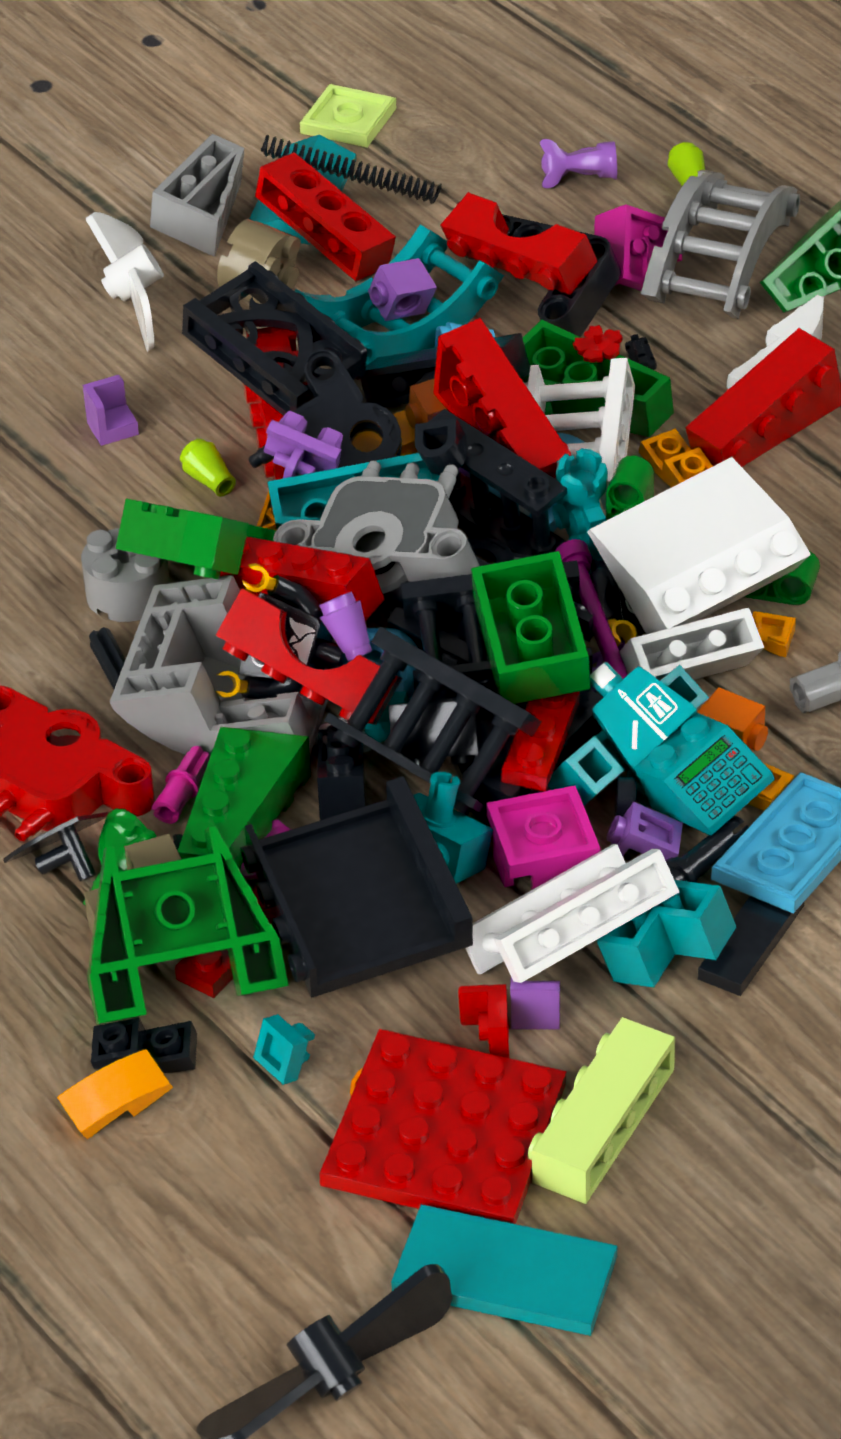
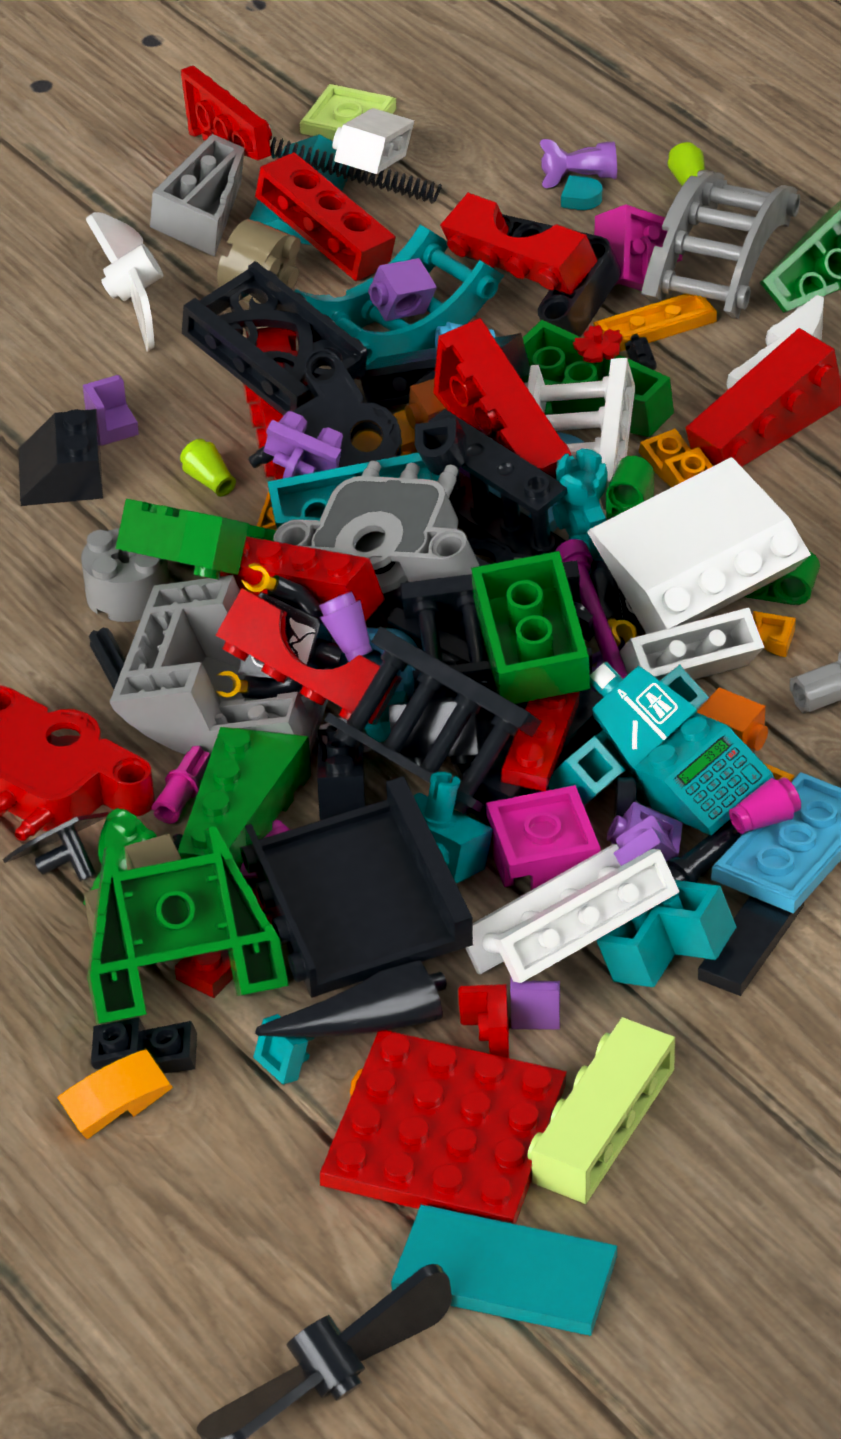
(62, 460): none -> black slope
(217, 112): none -> red wing
(372, 140): none -> white brick
(382, 1002): none -> black piece
(581, 193): none -> teal tile
(642, 838): none -> medium lavender bracket
(662, 318): none -> light orange tile
(766, 806): none -> dark pink cone

